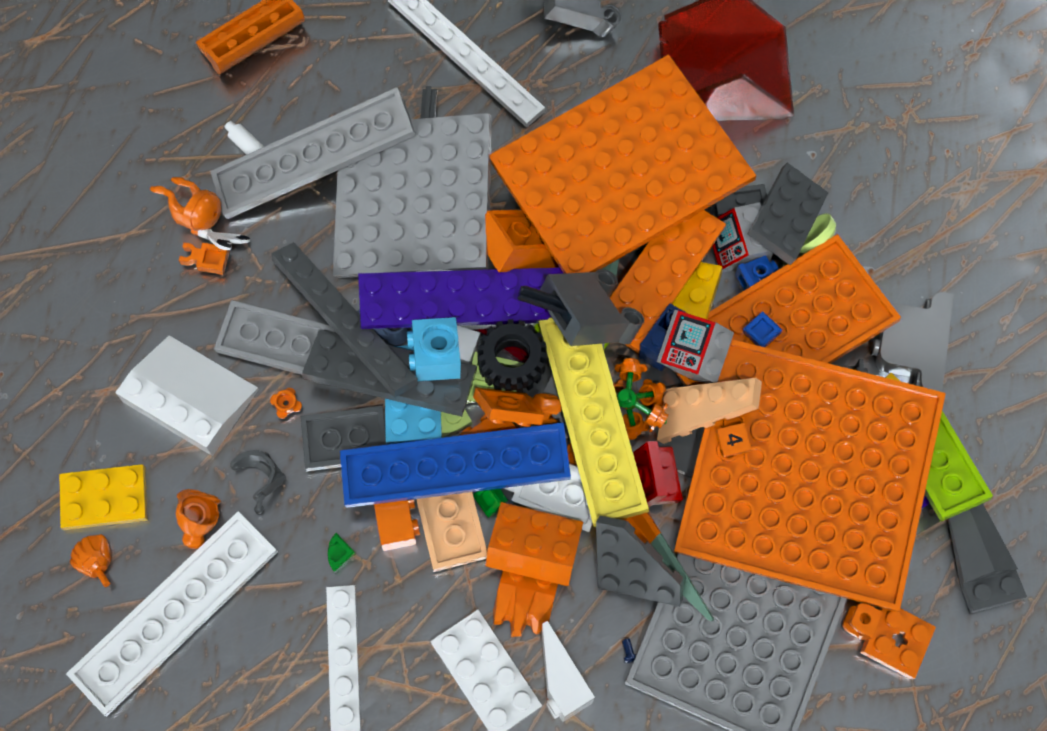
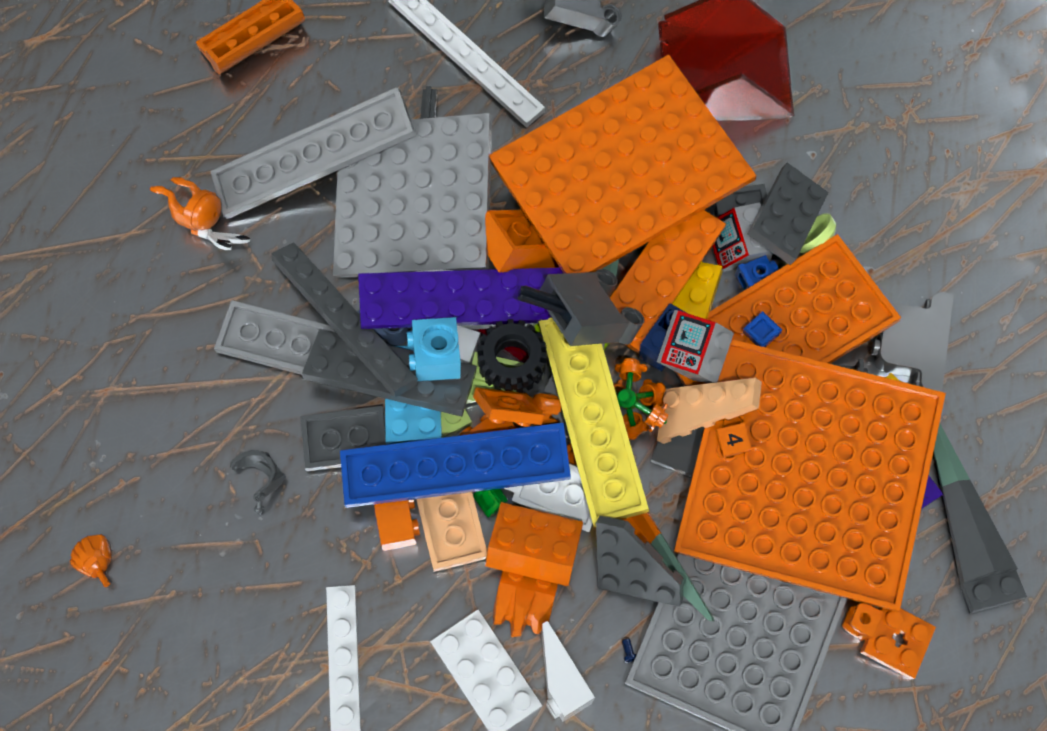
(103, 497): yellow plate -> none
(171, 614): white plate -> none
(187, 394): white slope -> none
(196, 516): orange hair -> none
(207, 258): orange plate -> none
(242, 137): white cylinder -> none
(282, 396): orange plate -> none
(339, 553): green tile -> none
(658, 473): red bracket -> none
(953, 478): lime plate -> none

